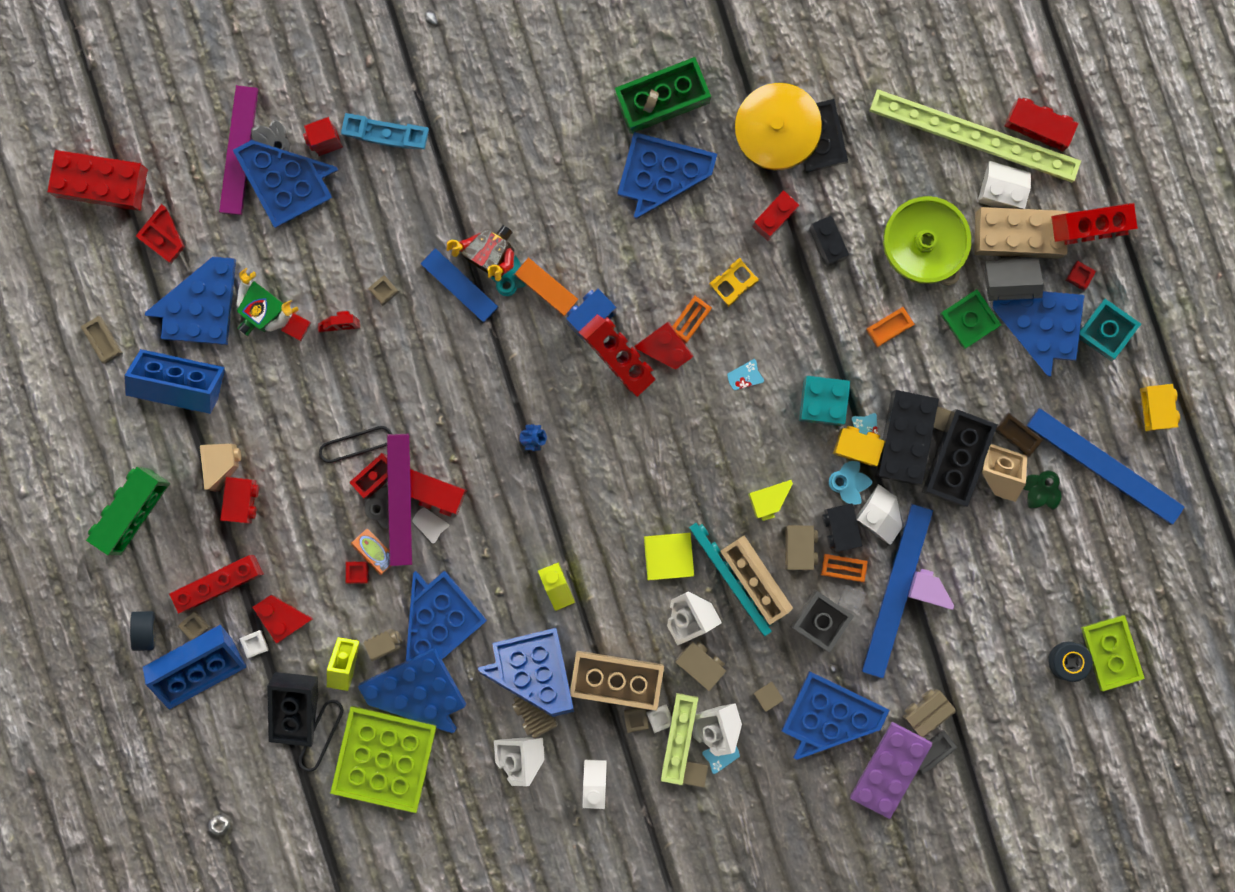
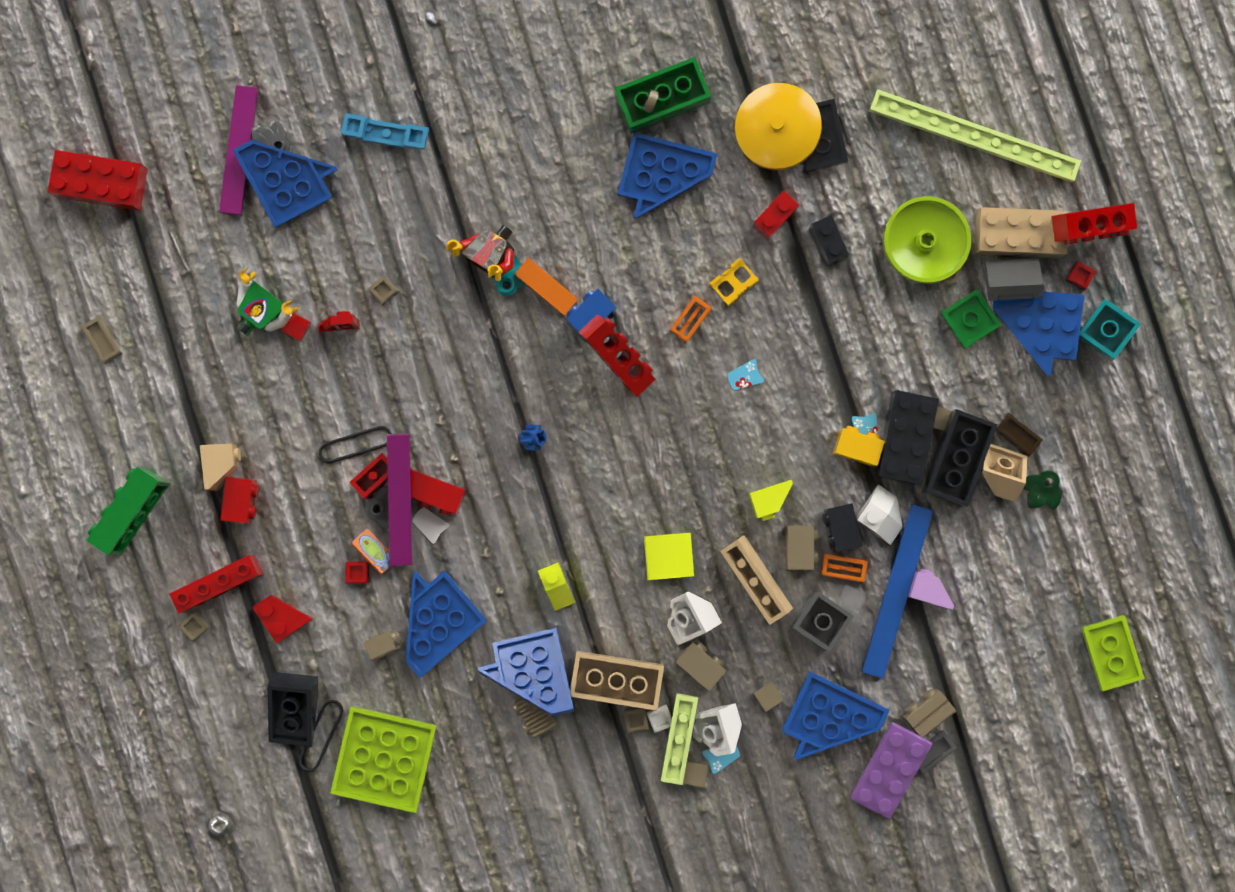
(142, 631): black wheel -> none
(162, 235): red wing -> none
(174, 381): blue slope -> none
(193, 667): blue slope -> none
(199, 305): blue wing -> none
(254, 644): white tile -> none
(322, 136): red brick -> none
(342, 664): neon yellow slope -> none
(416, 690): blue wing -> none
(459, 285): blue tile -> none
(519, 758): white slope -> none
(594, 784): white slope -> none
(665, 346): red wing -> none
(725, 570): teal plate -> none
(824, 400): teal brick -> none
(852, 482): medium azure plate -> none
(890, 327): orange tile -> none
(1005, 187): white slope -> none
(1041, 124): red brick -> none
(1077, 666): black wheel -> none
(1105, 466): blue tile -> none
(1159, 407): yellow brick -> none

